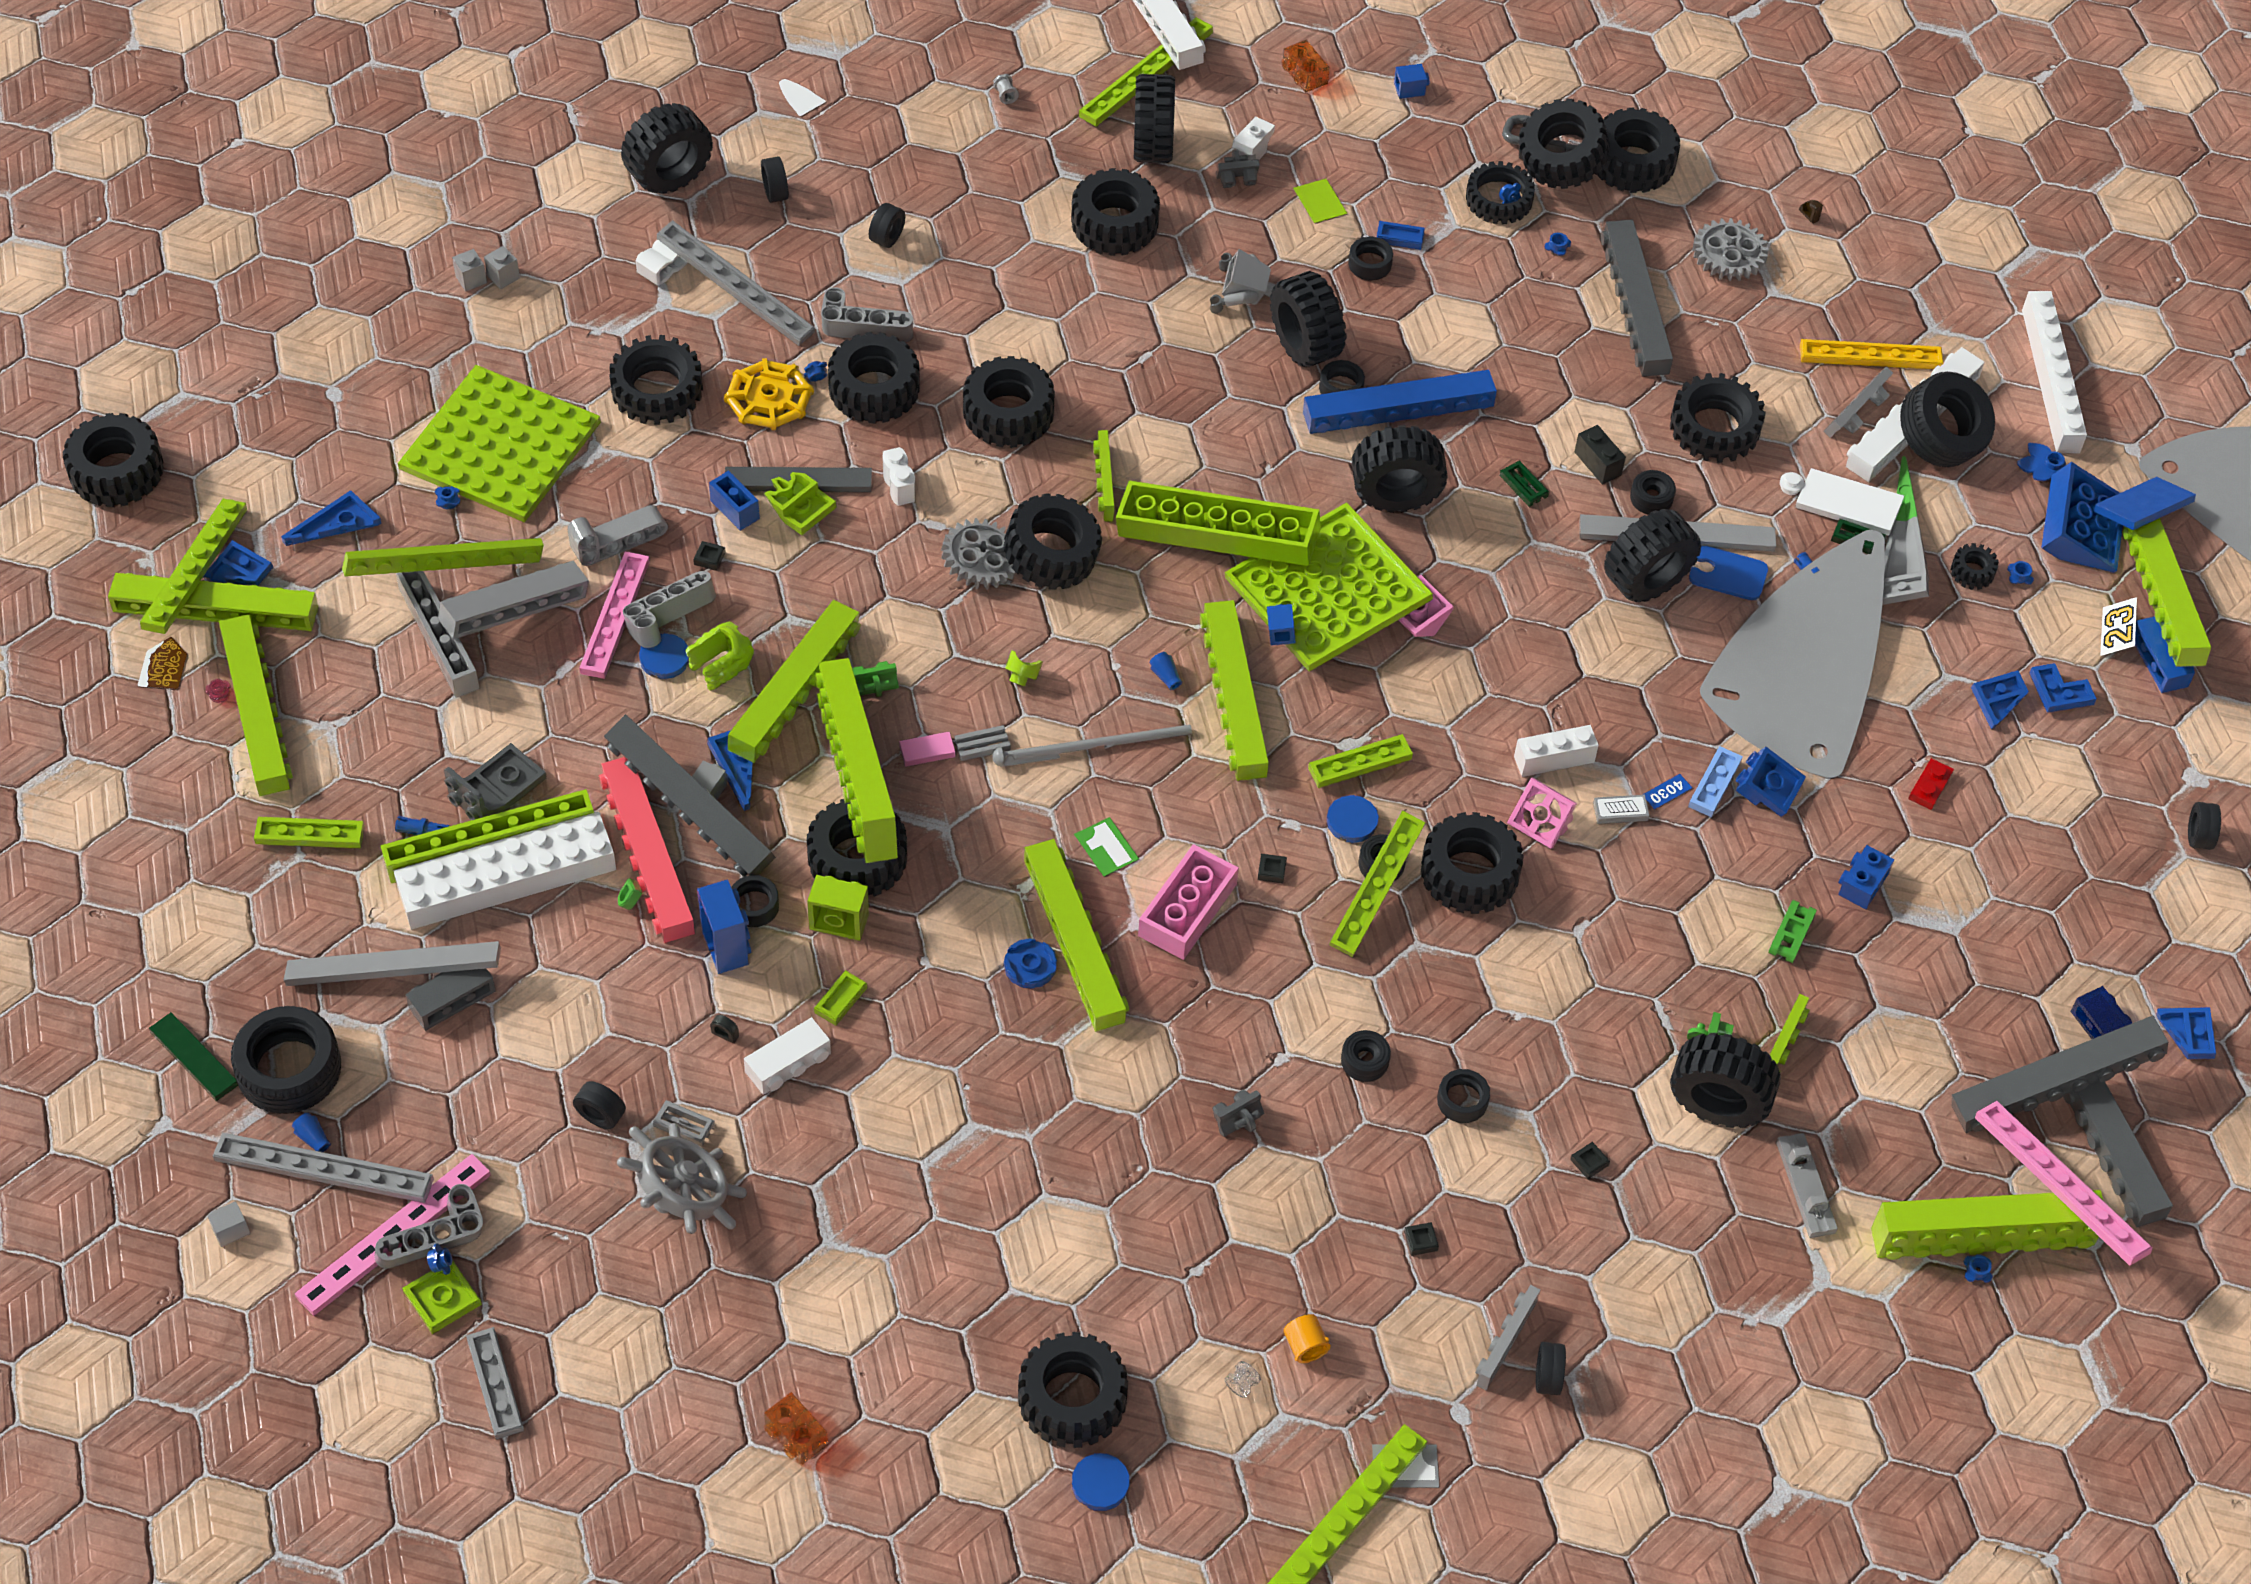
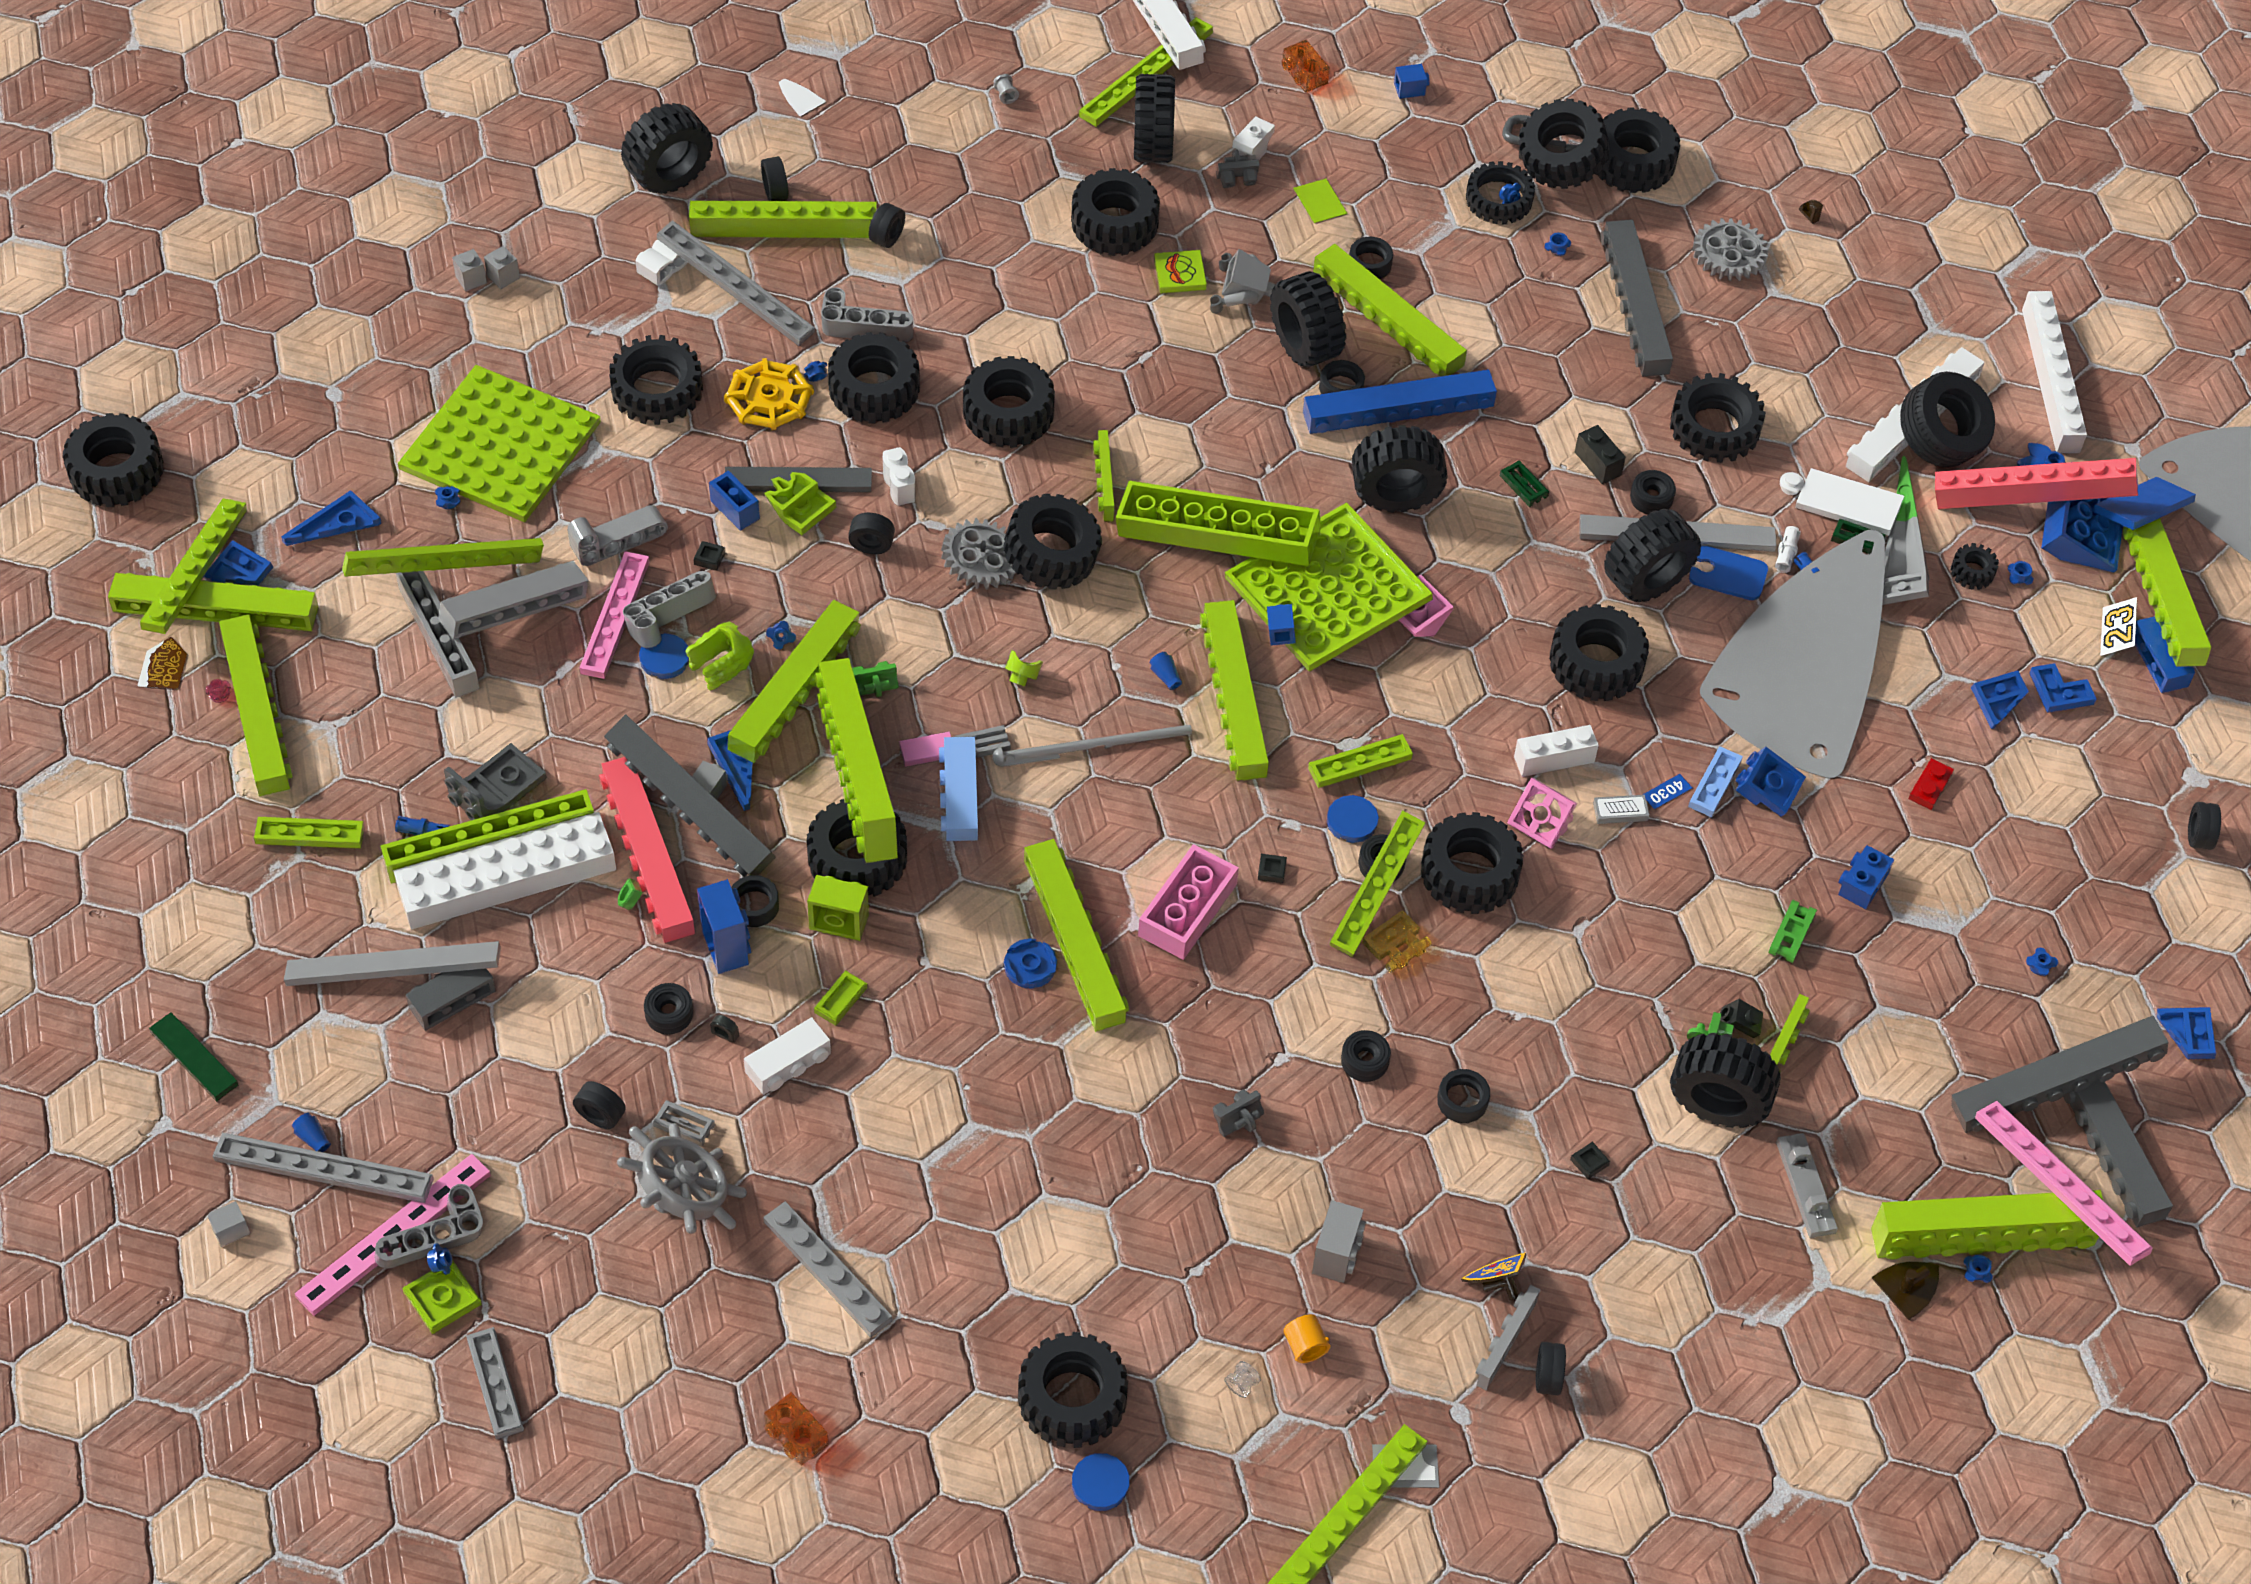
(274, 1028): black tyre -> none
(668, 994): none -> black tyre
(781, 219): none -> lime brick
(781, 627): none -> blue plate
(828, 1269): none -> light grey plate
(871, 533): none -> black tyre
(960, 789): none -> light blue brick
(1106, 846): sticker -> none
(1180, 271): none -> lime tile
(1339, 1242): none -> light grey brick
(1390, 311): none -> lime brick
(1392, 935): none -> clear yellow plate
(1401, 234): blue tile -> none
(1421, 1238): pearl dark grey tile -> none
(1499, 1275): none -> shield
(1604, 628): none -> black tyre
(1743, 1017): none -> pearl dark grey bracket
(1787, 549): none -> white pin
(1848, 417): light grey hinge -> none
(1870, 354): yellow tile -> none
(1909, 1285): none -> dark brown shield
(2036, 483): none -> coral brick
(2039, 967): none -> blue plate
(2099, 1013): clear blue brick -> none

